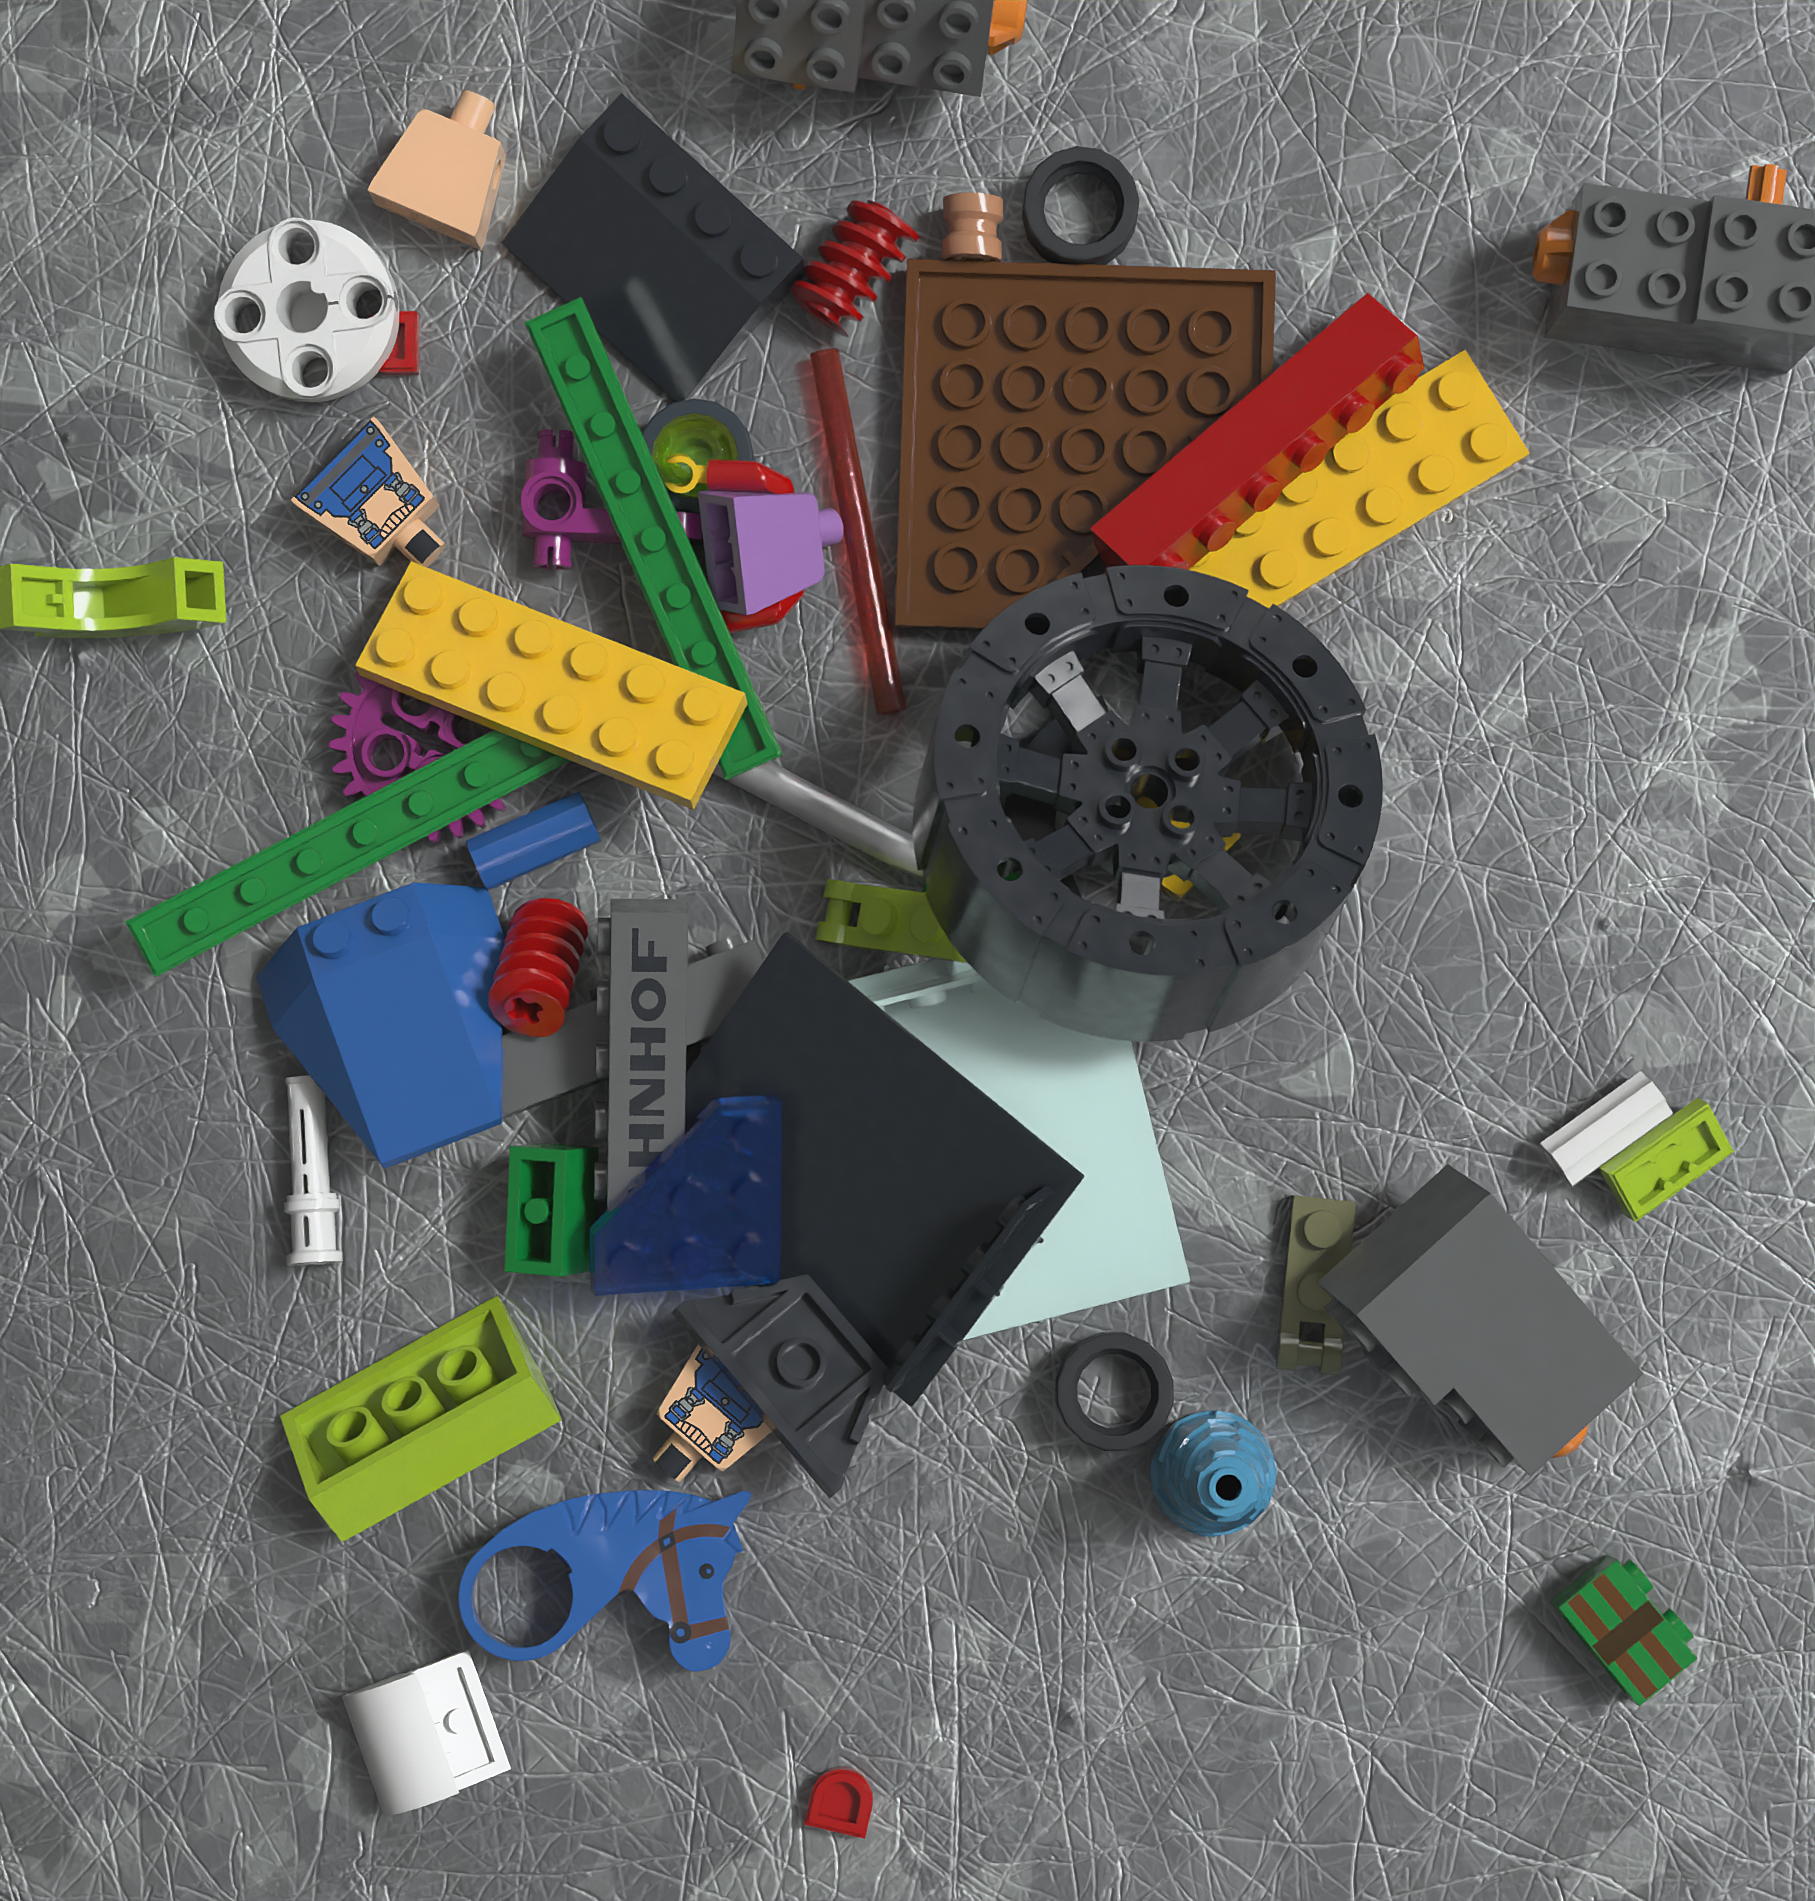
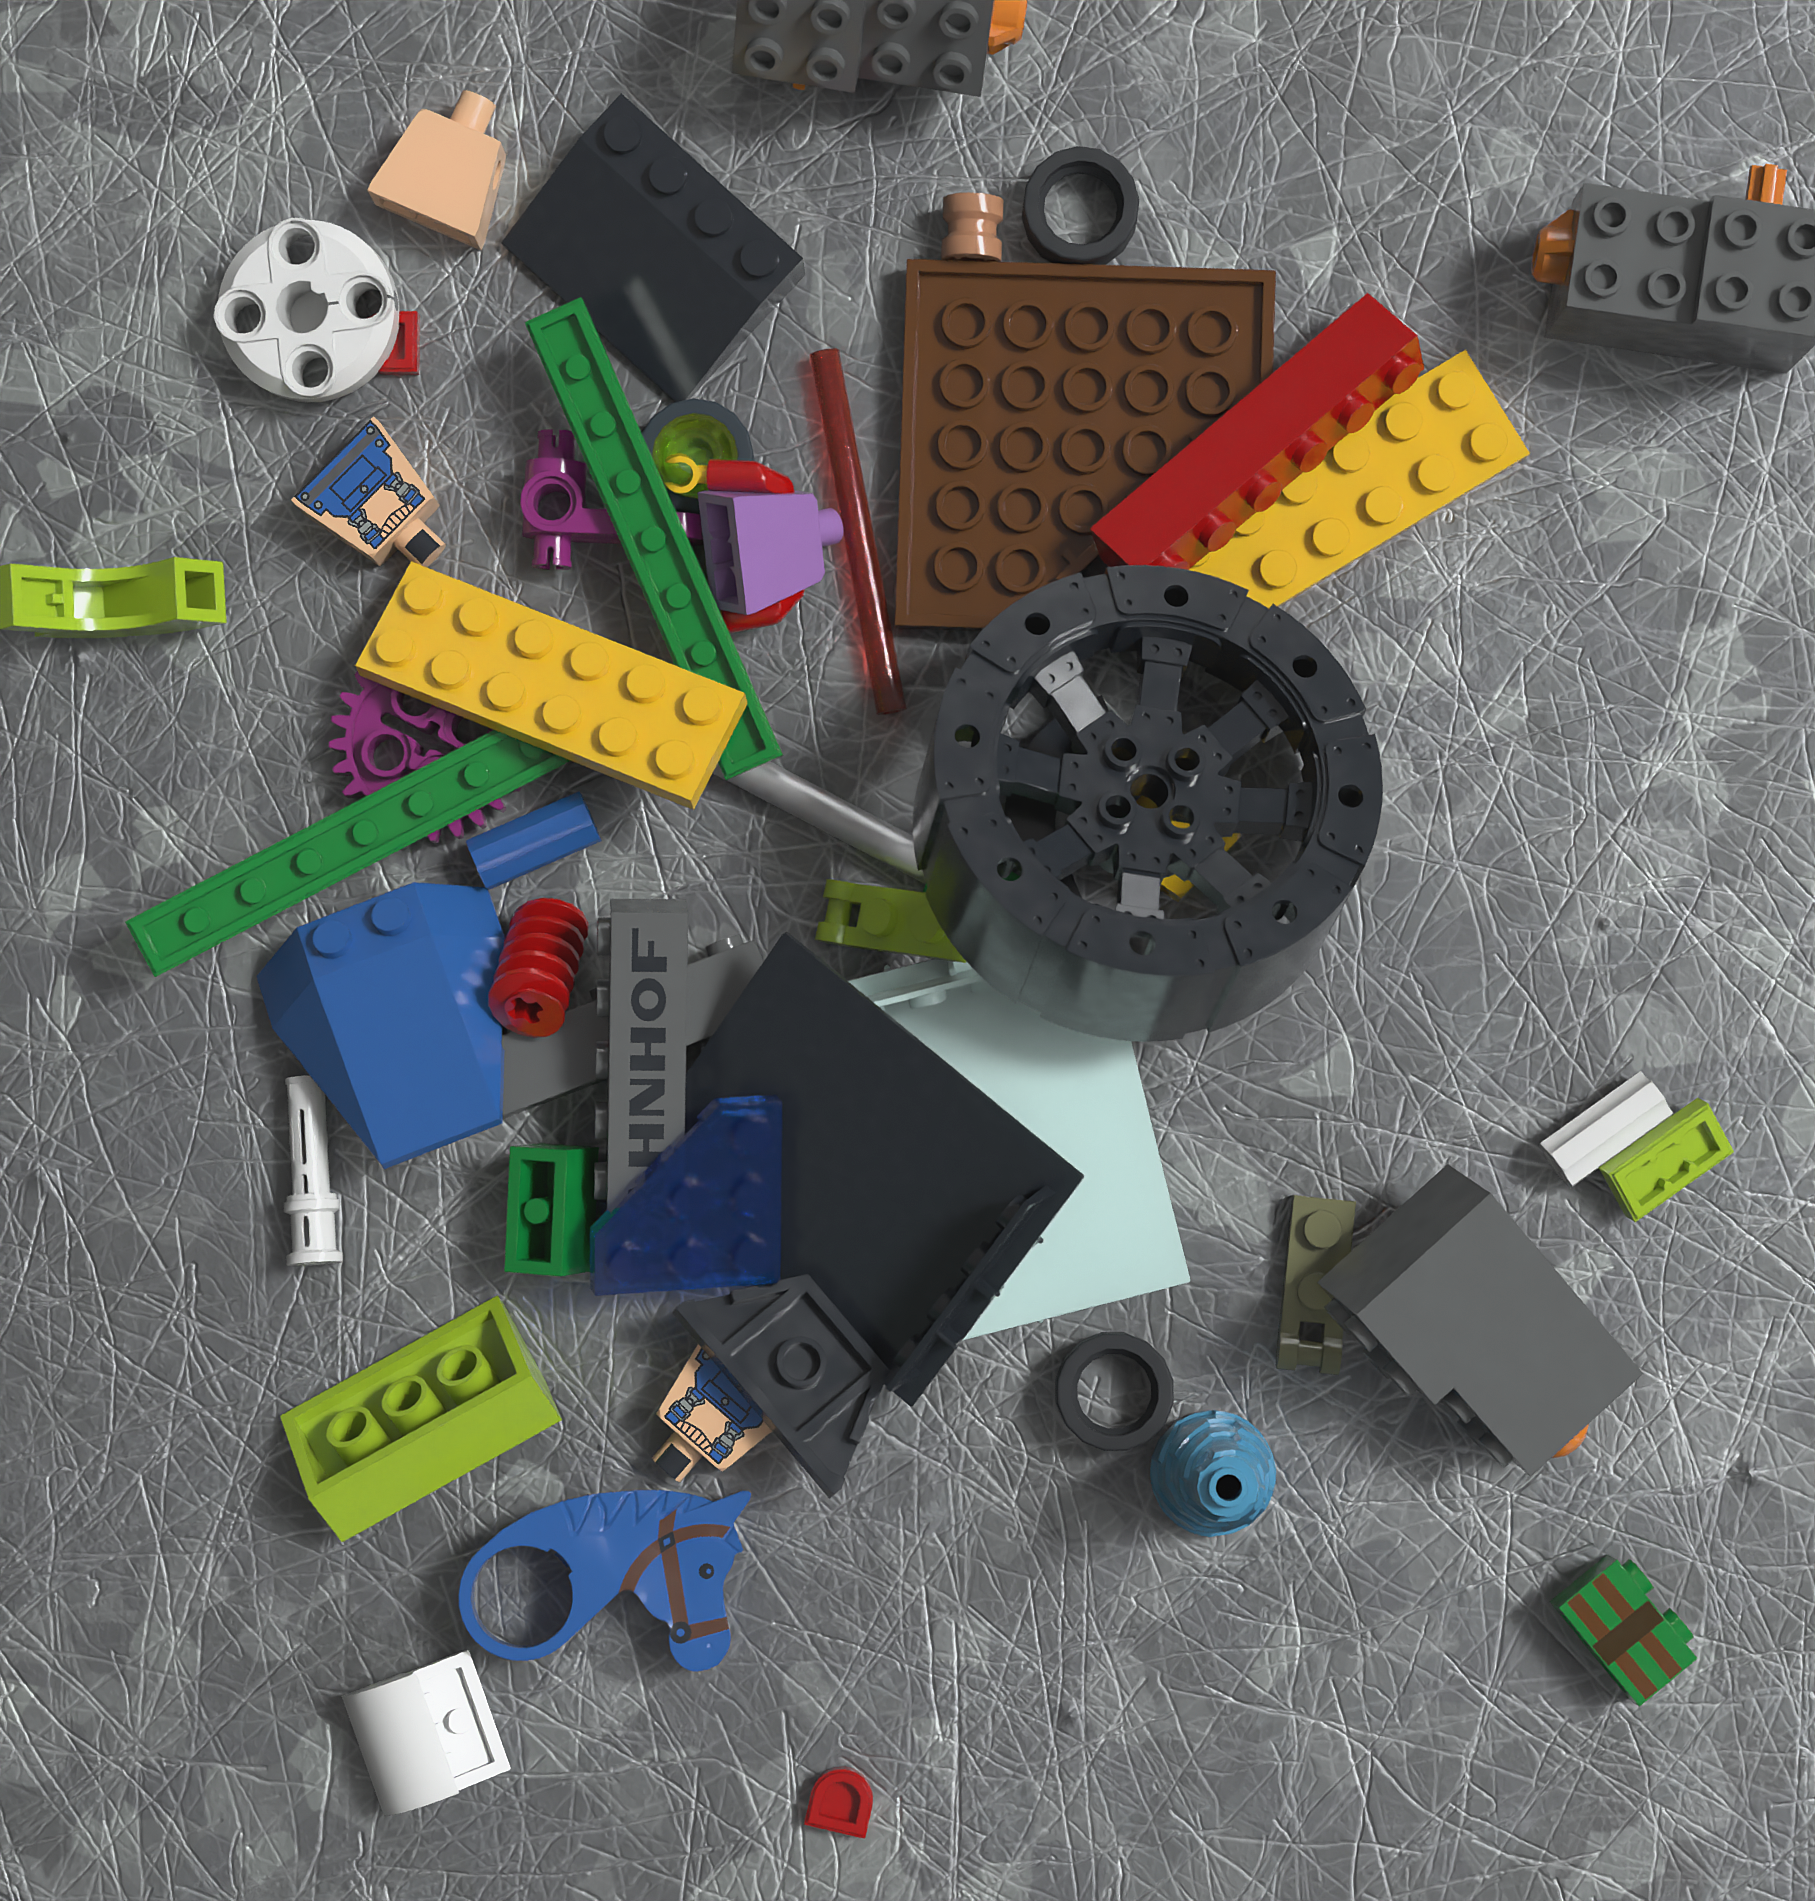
(852, 264): red piece -> none

